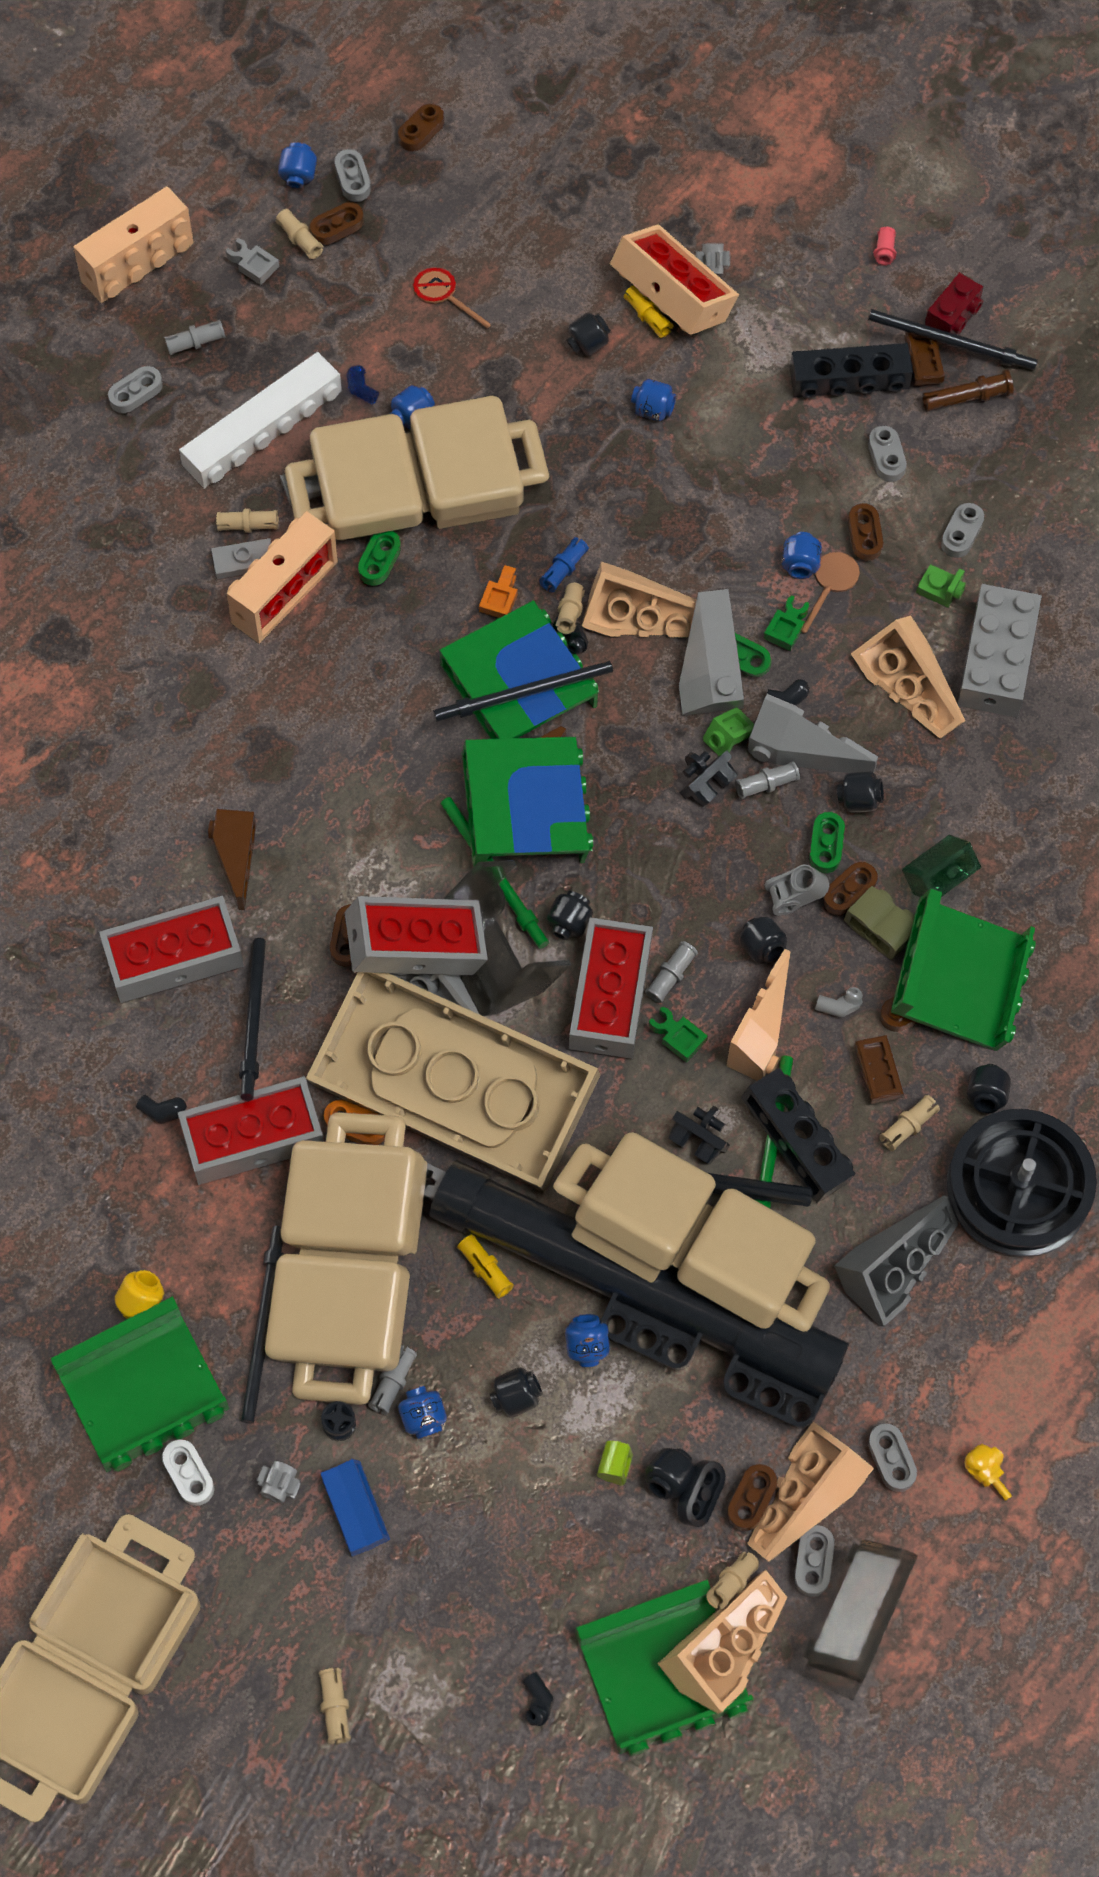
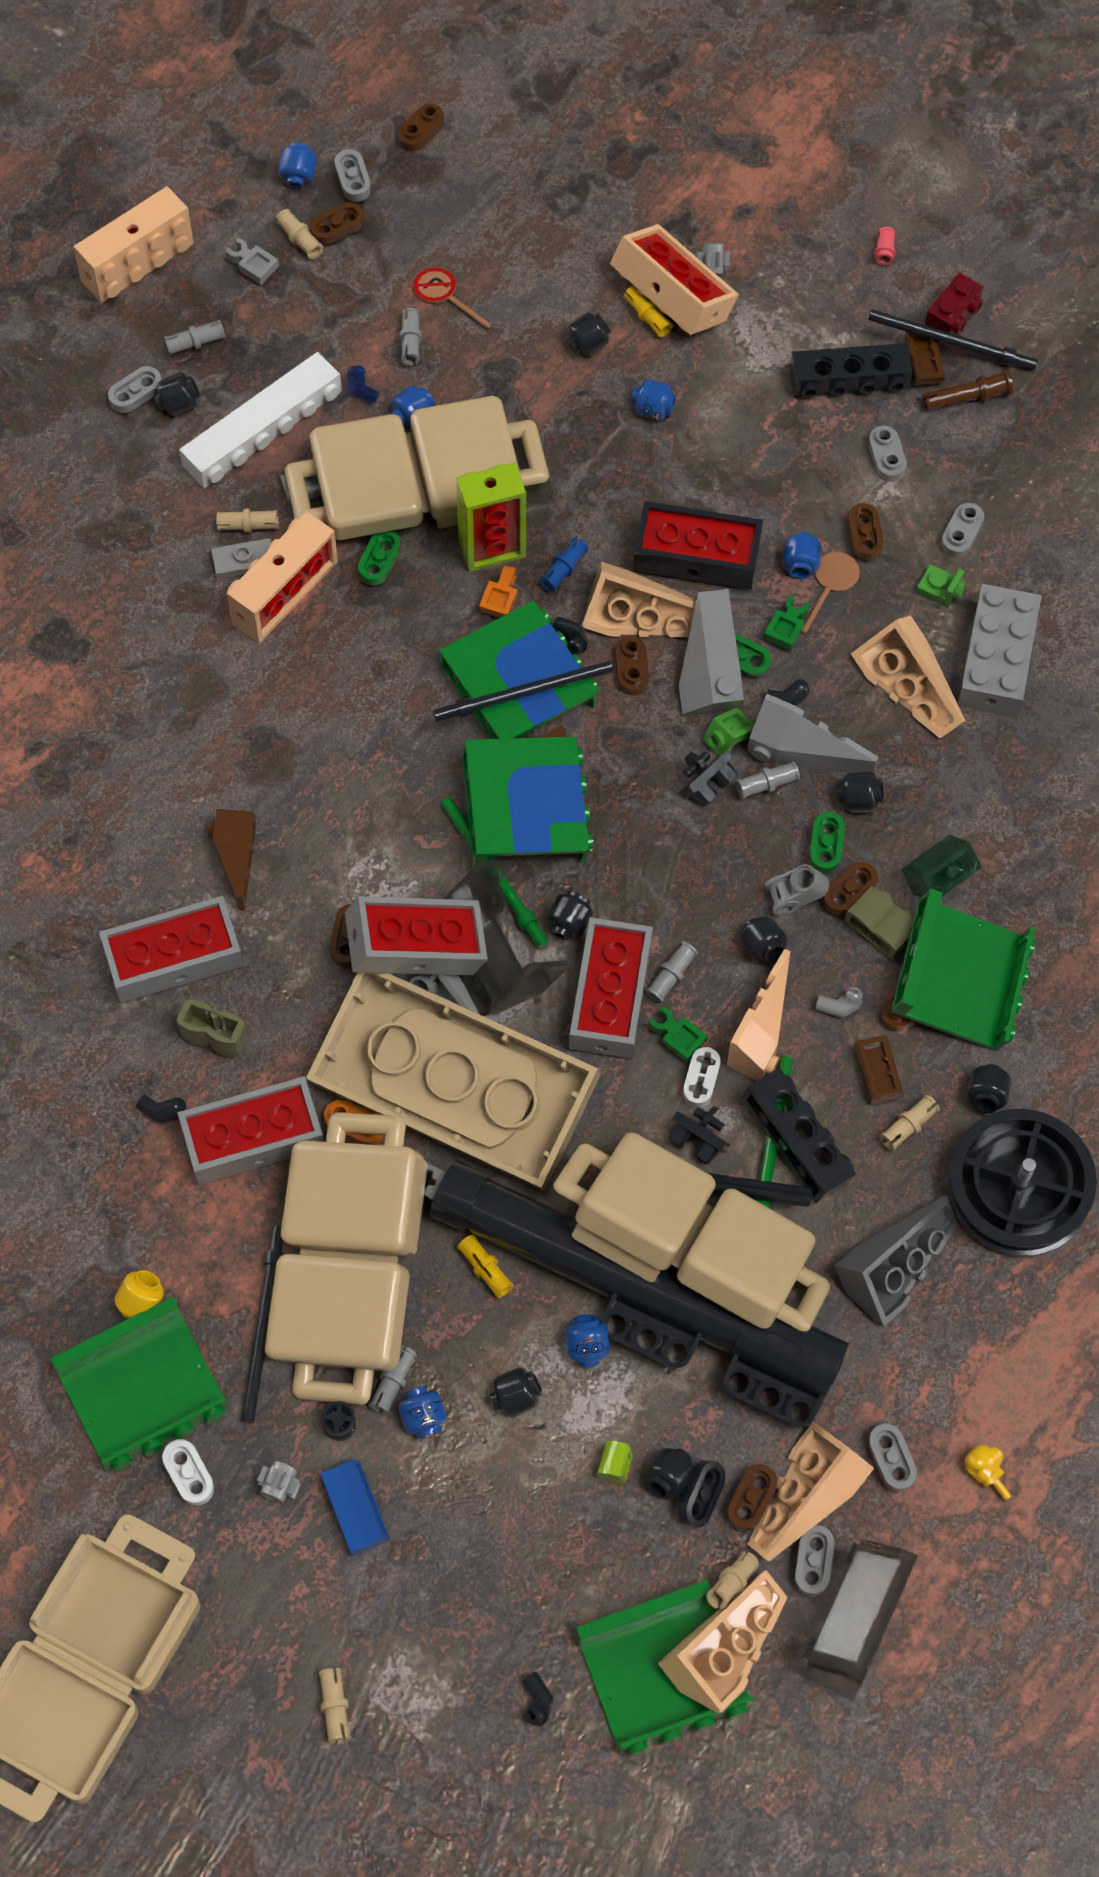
(177, 394): none -> black head
(218, 1029): none -> olive brick
(249, 1066): black bar -> none
(410, 336): none -> light grey pin
(491, 516): none -> lime brick
(570, 608): tan pin -> none
(632, 663): none -> reddish brown plate
(697, 545): none -> brick
(708, 1079): none -> white beam

